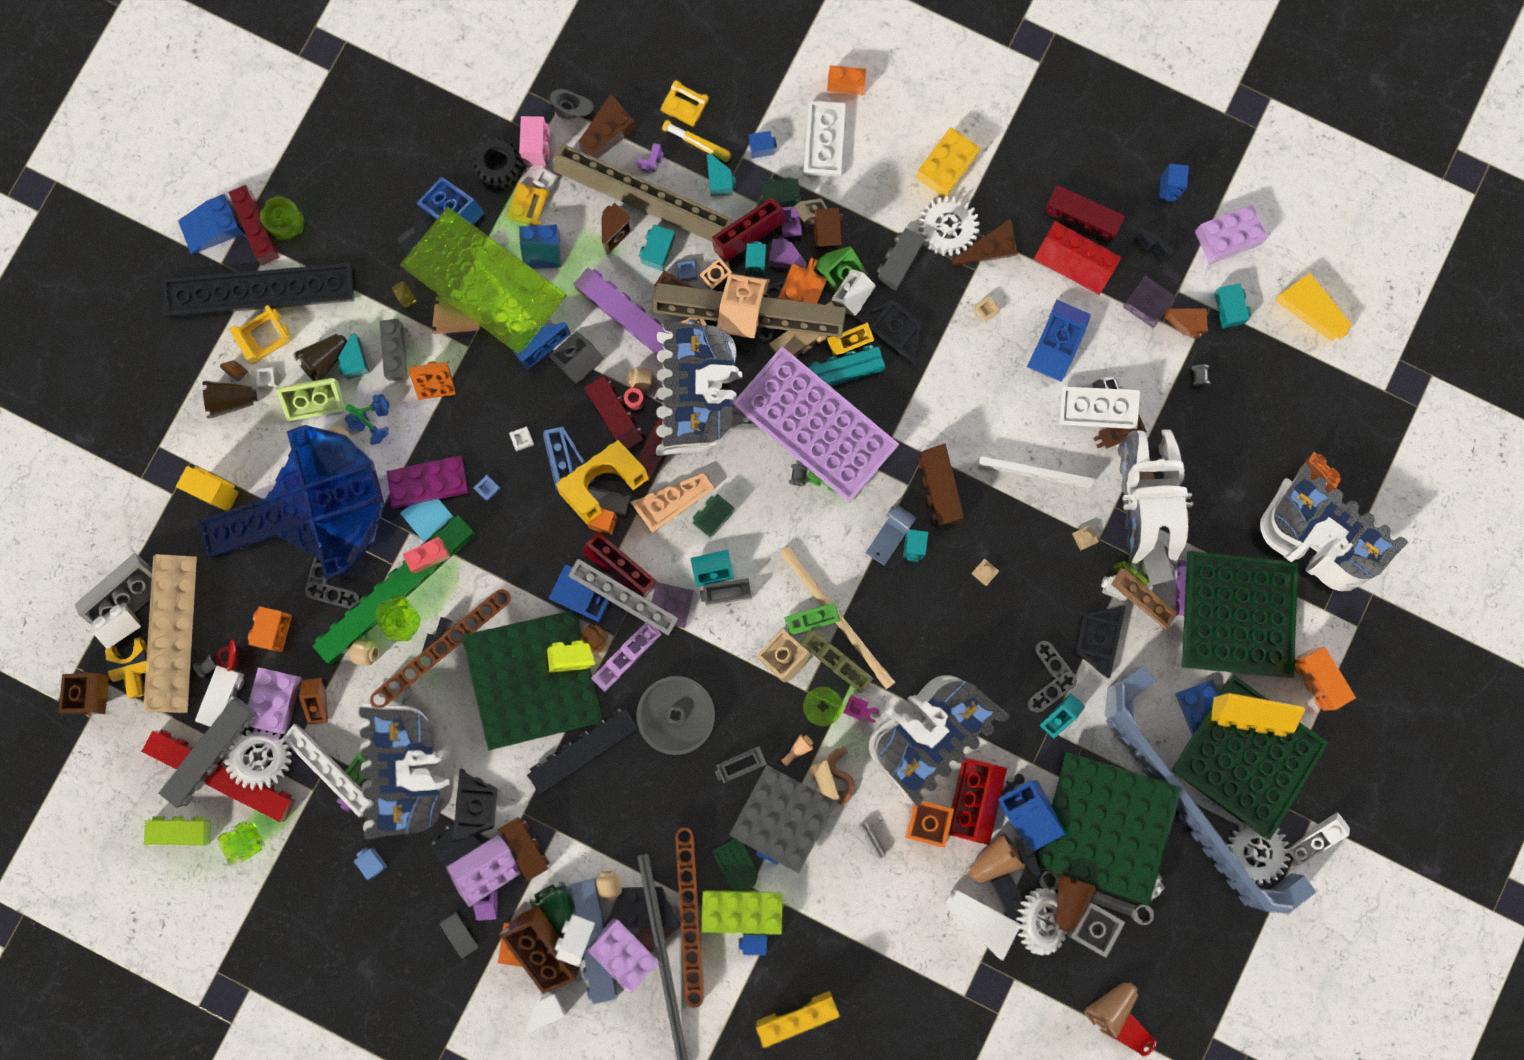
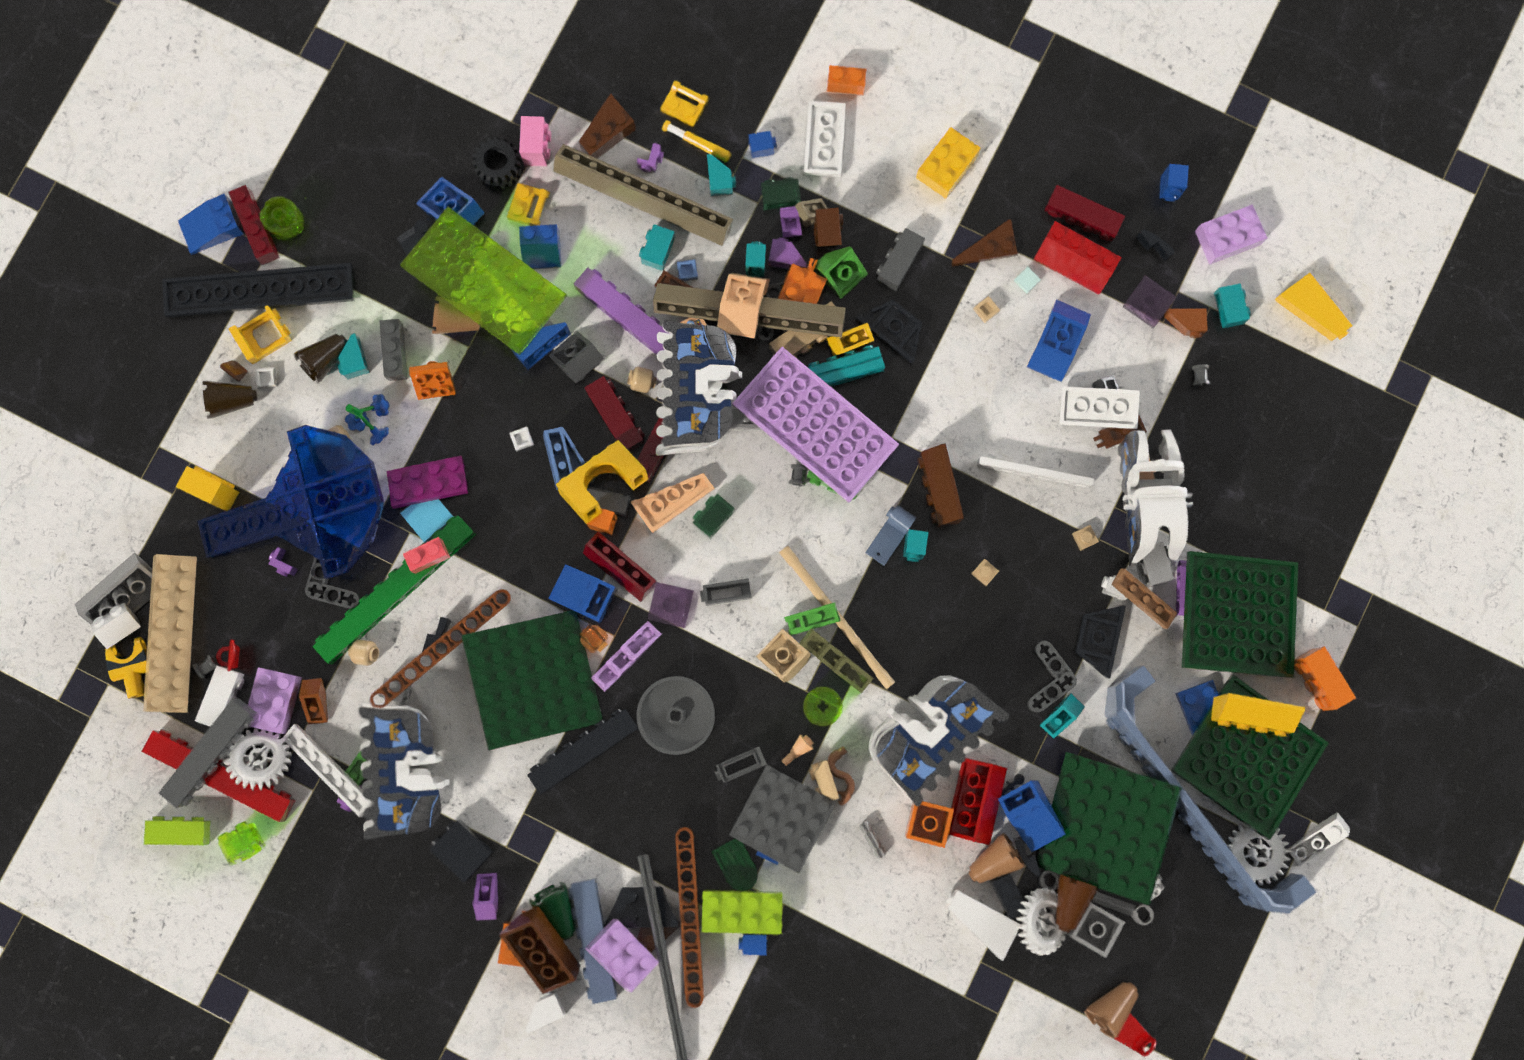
(83, 694): reddish brown brick -> none
(269, 629): orange brick -> none
(282, 568): none -> medium lavender bracket
(311, 399): yellowish green slope -> none
(370, 863): medium blue brick -> none
(398, 619): clear neon green brick -> none
(403, 294): clear yellow slope -> none
(458, 934): dark grey slope -> none
(474, 807): black wing -> none
(483, 870): lavender brick -> none
(487, 488): medium blue tile -> none
(524, 848): reddish brown wedge -> none
(545, 179): white tile -> none
(569, 657): neon yellow slope -> none
(570, 105): dark grey piece -> none
(575, 940): white brick -> none
(608, 885): tan head -> none
(615, 227): reddish brown slope -> none
(622, 597): light grey plate -> none
(634, 399): coral brick -> none
(708, 274): light nougat head -> none
(712, 568): teal brick -> none
(748, 229): dark red brick -> none
(775, 1029): yellow arch -> none
(853, 292): white brick -> none
(858, 708): magenta plate -> none
(938, 210): white gear -> none
(1027, 280): none -> light aqua tile
(1123, 565): clear neon green piece -> none
(1320, 469): orange plate -> none
(1346, 544): animal -> none

